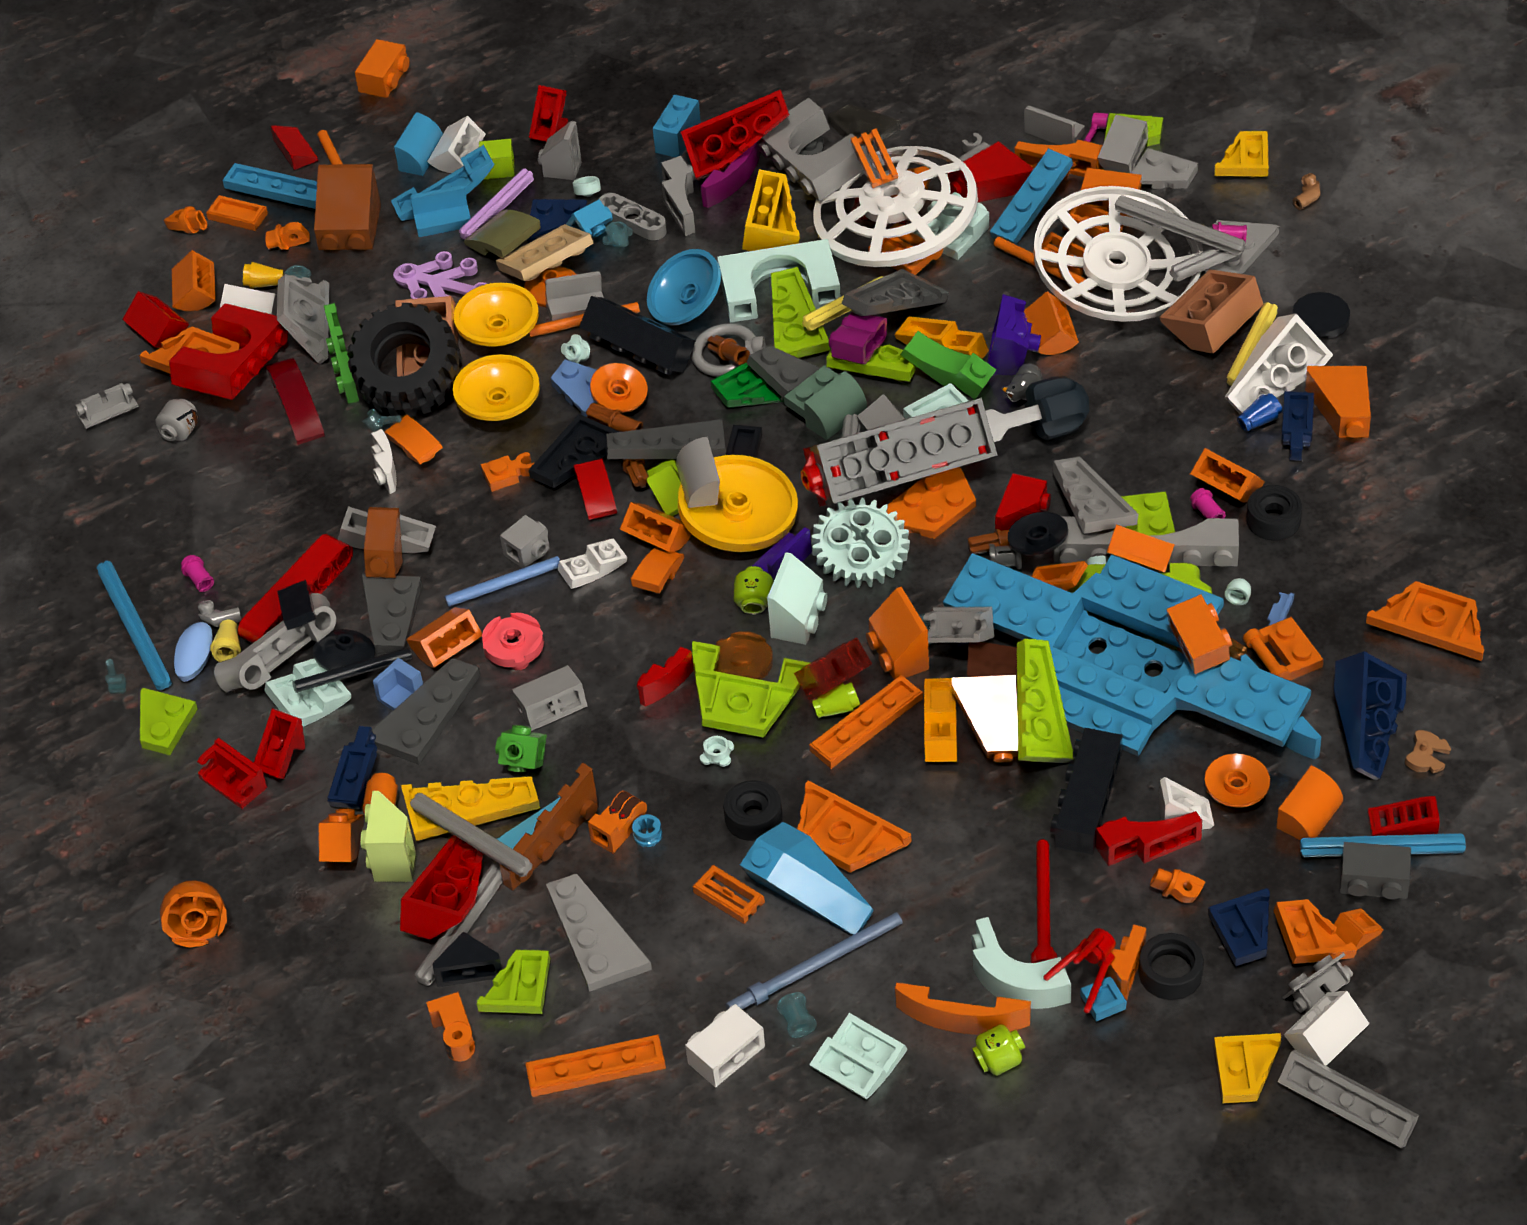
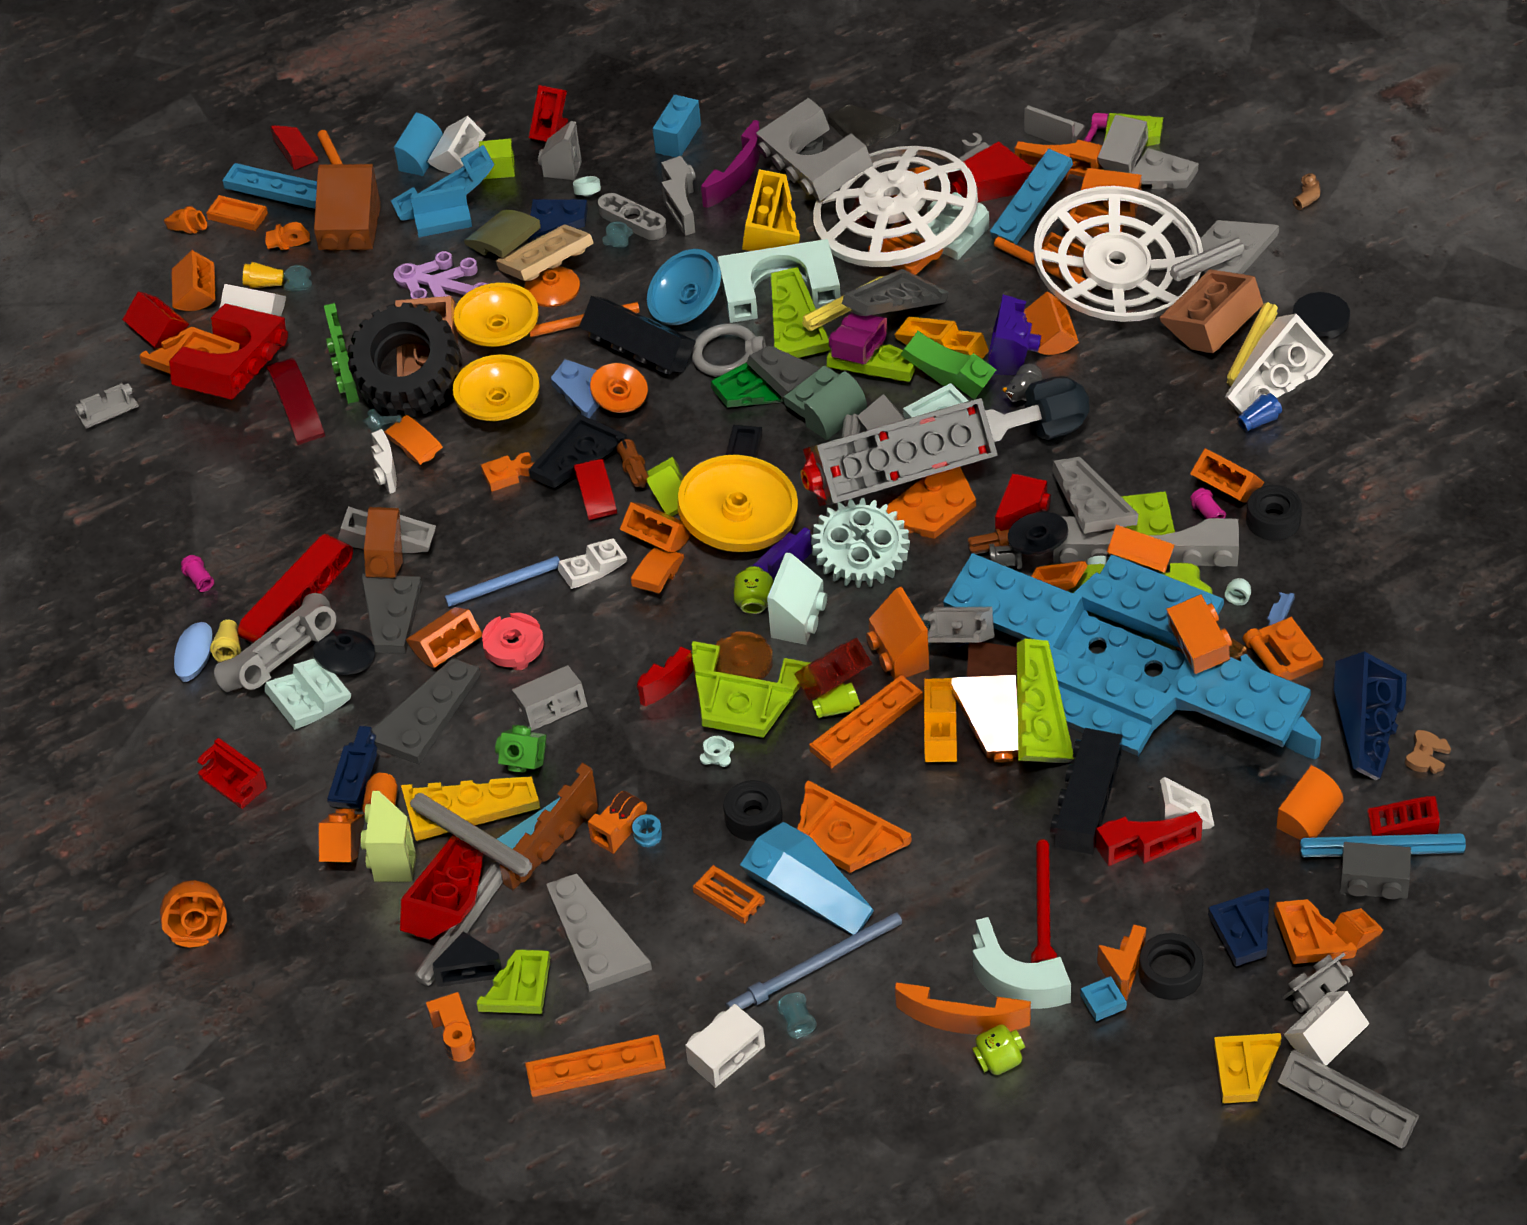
(115, 681): clear light blue hand -> none
(134, 625): dark azure axle -> none
(163, 720): lime wing -> none
(177, 420): light grey head -> none
(215, 617): light grey arm -> none
(280, 738): red slope -> none
(296, 605): black tile -> none
(303, 313): light grey wing -> none
(350, 670): black bar -> none
(382, 68): orange brick -> none
(397, 683): medium blue panel -> none
(497, 202): lavender axle -> none
(525, 541): light grey brick -> none
(571, 294): light grey panel -> none
(576, 349): light aqua plate -> none
(591, 218): dark azure brick -> none
(612, 419): dark orange axle -> none
(664, 441): dark grey wing -> none
(698, 473): light grey brick -> none
(727, 136): red wedge -> none
(728, 349): dark orange axle -> none
(858, 1056): light aqua slope -> none
(866, 139): orange tile -> none
(1094, 949): red plant -> none
(1173, 884): orange piece -> none
(1180, 225): light grey axle -> none
(1234, 230): dark pink pin -> none
(1234, 771): orange dish -> none
(1245, 156): yellow wing -> none
(1297, 422): dark blue hinge -> none
(1342, 398): orange slope -> none
(1432, 618): orange wing -> none

